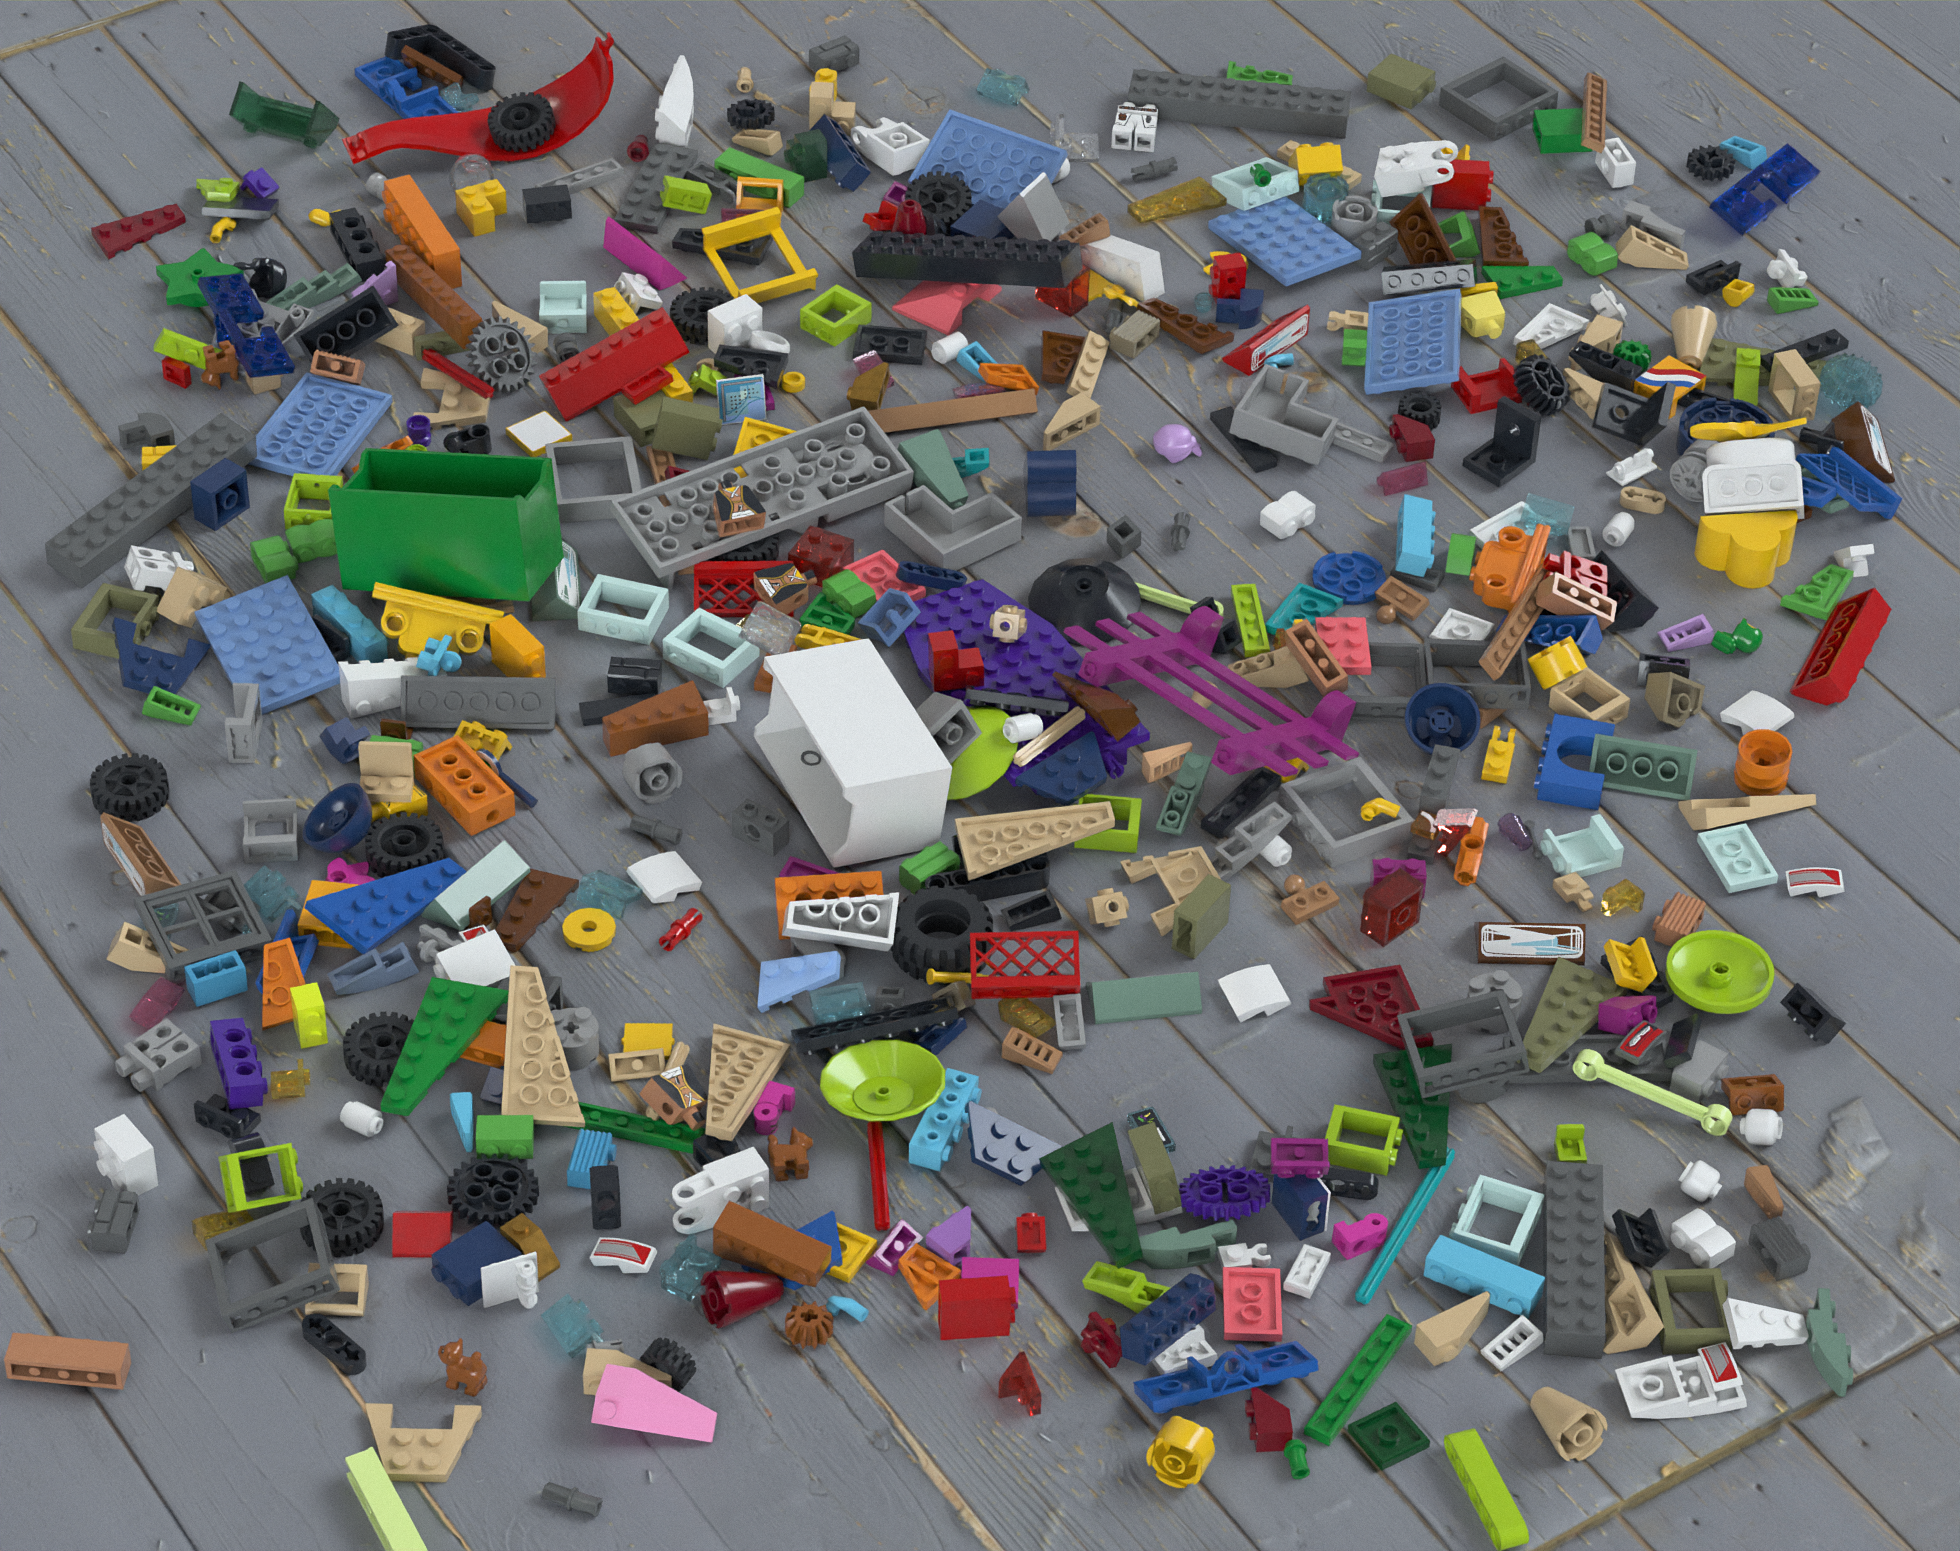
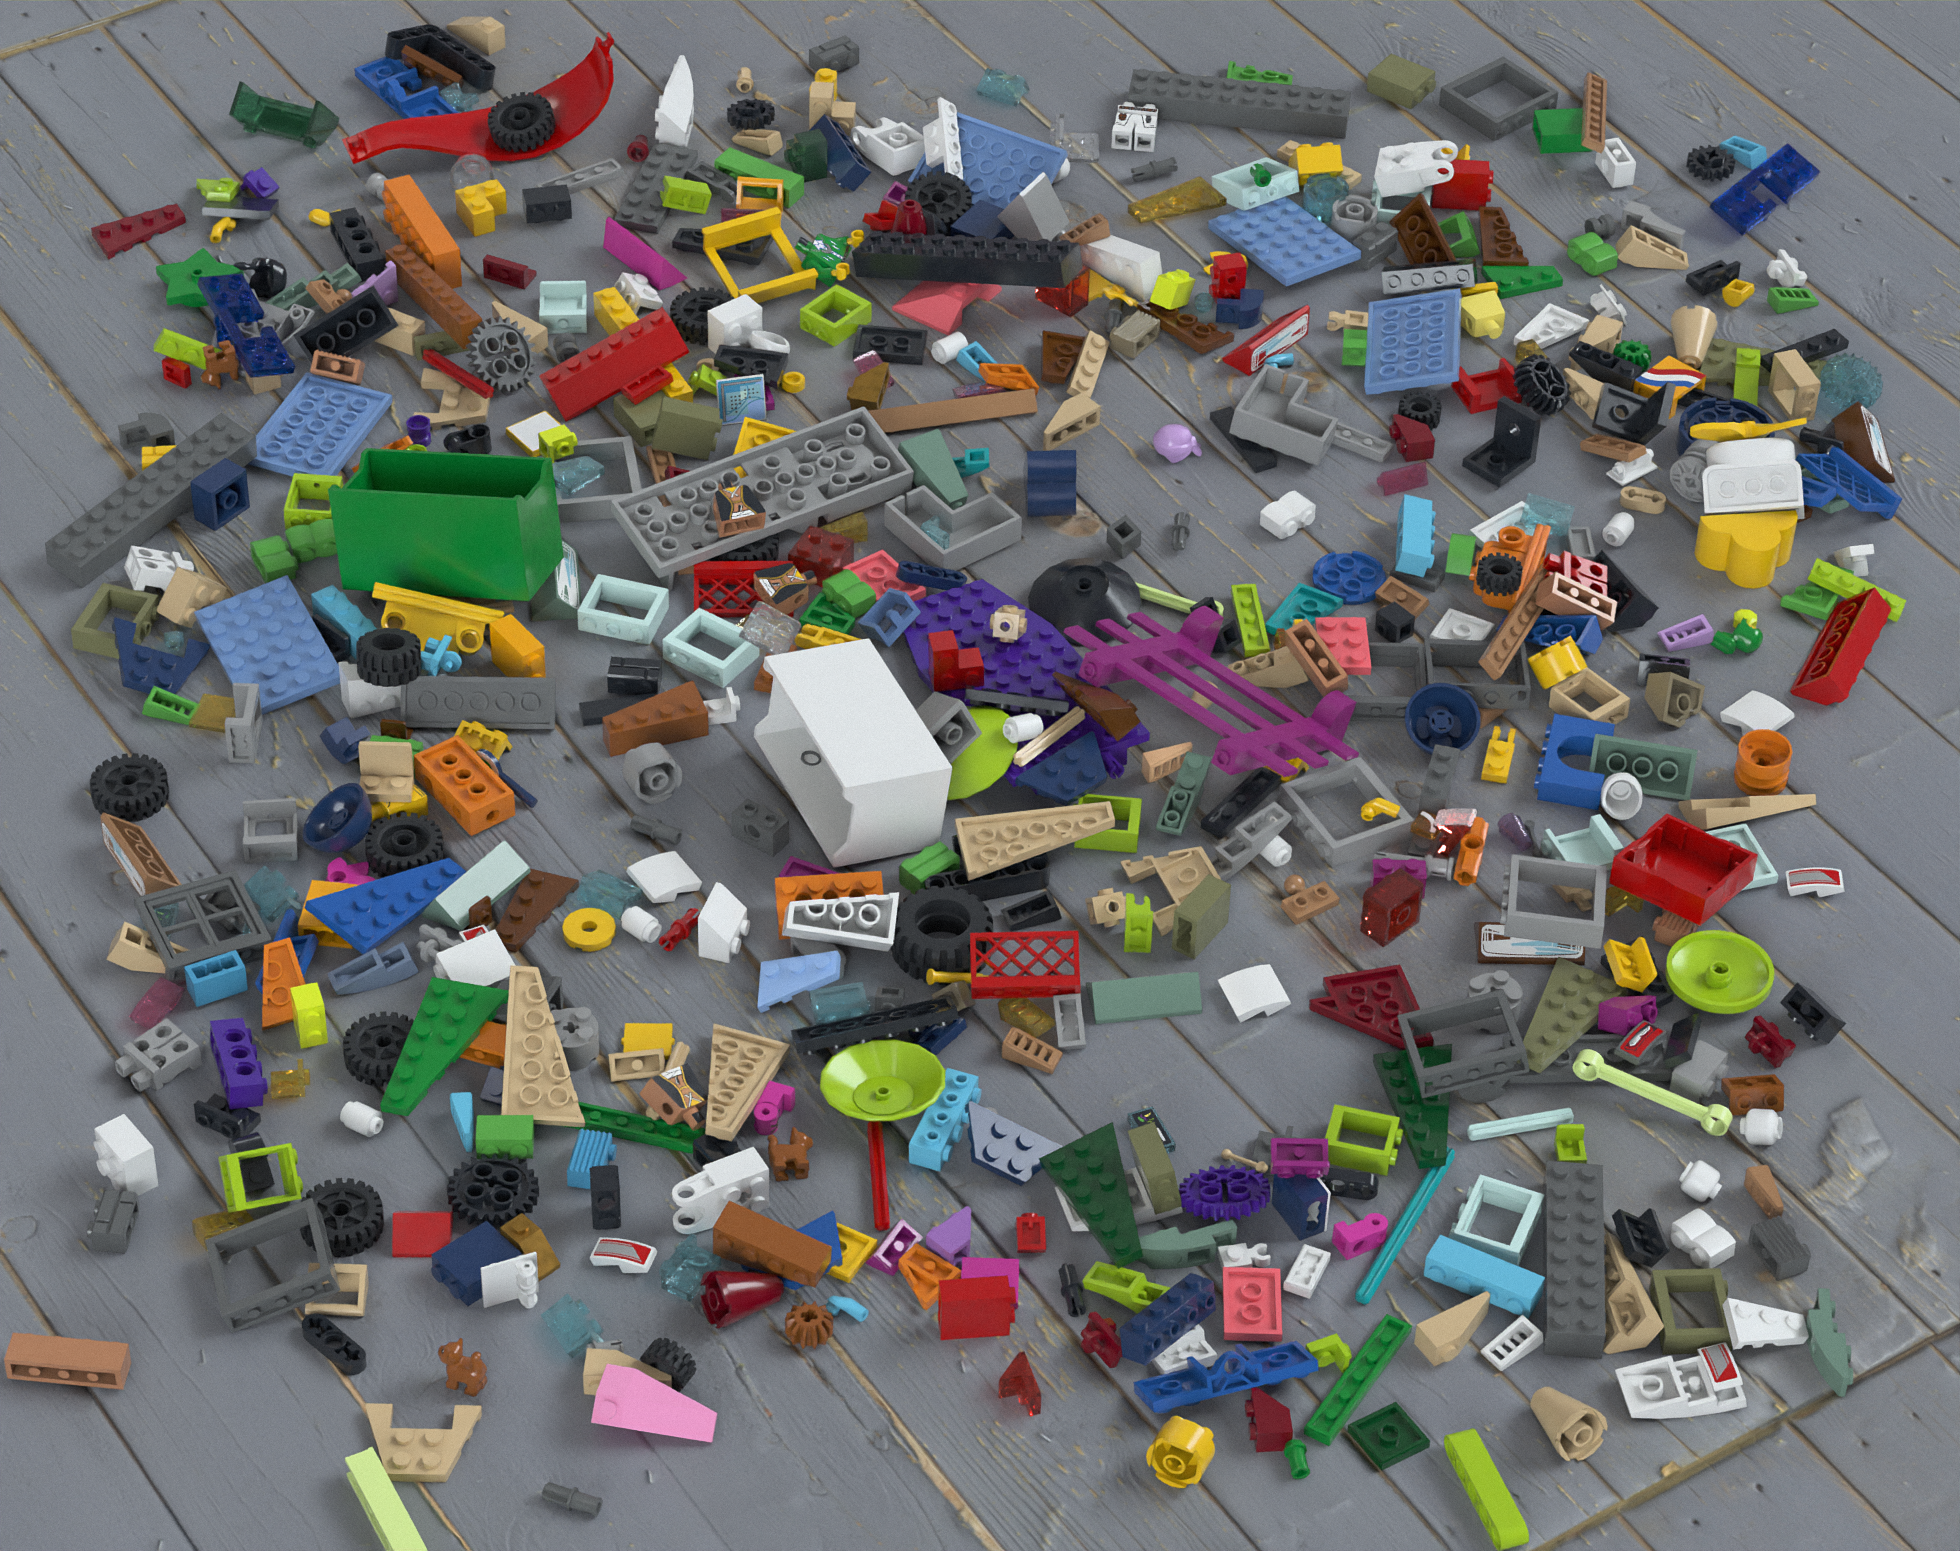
(174, 640): none -> clear light blue hinge
(212, 713): none -> clear yellow piece
(325, 295): none -> medium nougat plate
(388, 657): none -> black tyre
(481, 32): none -> tan slope
(507, 272): none -> dark red panel
(557, 442): none -> neon yellow brick
(576, 473): none -> clear light blue wing
(641, 924): none -> white brick
(721, 925): none -> white slope
(828, 255): none -> green torso
(855, 524): none -> clear yellow slope
(932, 529): none -> clear light blue bracket
(942, 140): none -> white bracket
(1071, 1290): none -> black axle
(1137, 925): none -> lime hinge
(1172, 289): none -> neon yellow brick
(1261, 1166): none -> tan hinge
(1330, 1350): none -> lime bracket
(1394, 623): none -> black brick
(1434, 866): none -> light grey pin
(1493, 565): none -> black tyre
(1519, 1124): none -> light aqua axle
(1548, 927): none -> light grey window
(1613, 447): none -> medium nougat tile
(1621, 796): none -> white hat
(1683, 869): none -> red tile
(1747, 614): none -> neon yellow tile
(1767, 1041): none -> dark red hips
(1850, 585): none -> lime plate

